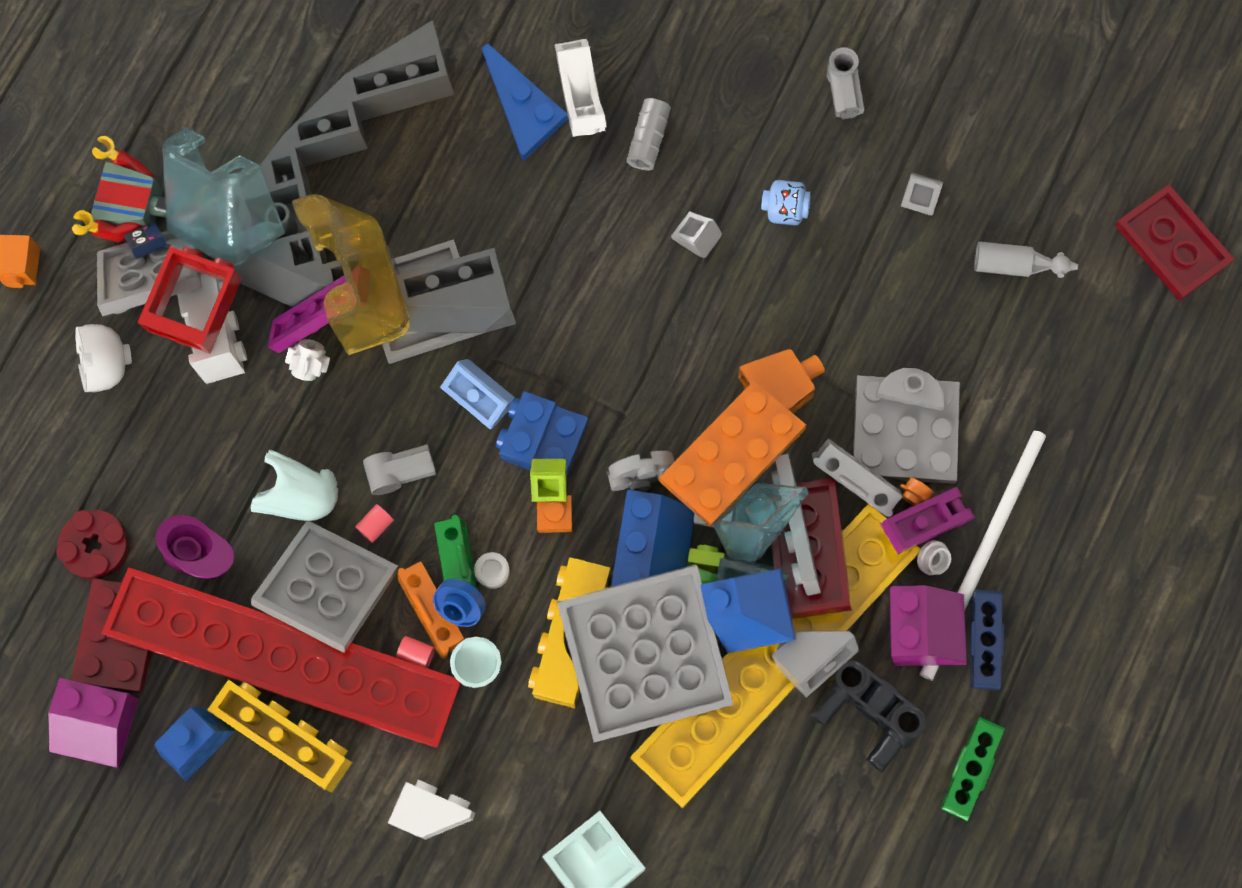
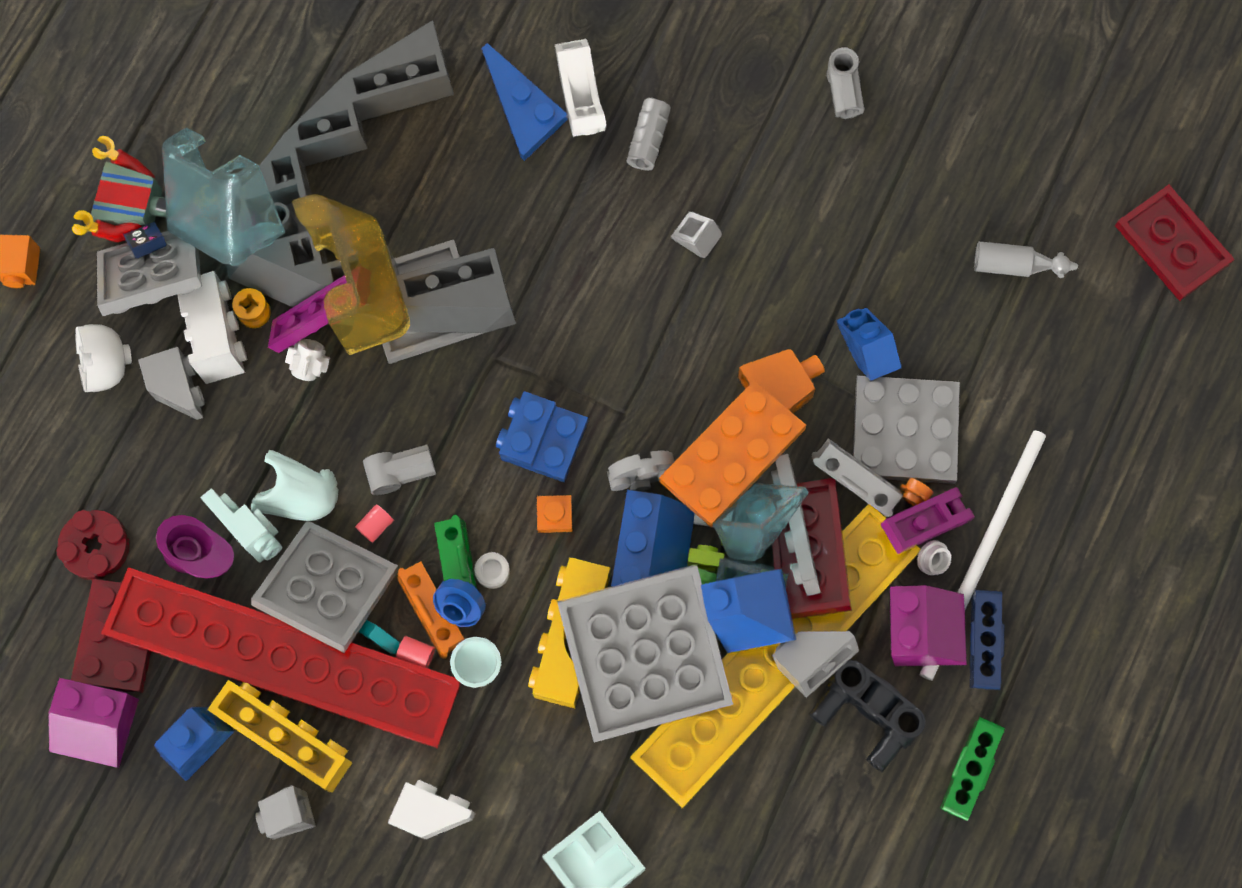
(152, 313): red window -> none
(170, 381): none -> light grey slope
(249, 528): none -> light aqua plate
(255, 315): none -> light orange wheel
(285, 813): none -> light grey slope
(379, 636): none -> teal tile
(477, 392): light blue slope -> none
(548, 480): lime slope -> none
(786, 202): light blue head -> none
(869, 343): none -> blue slope
(913, 388): light grey plate -> none
(922, 194): light grey slope -> none

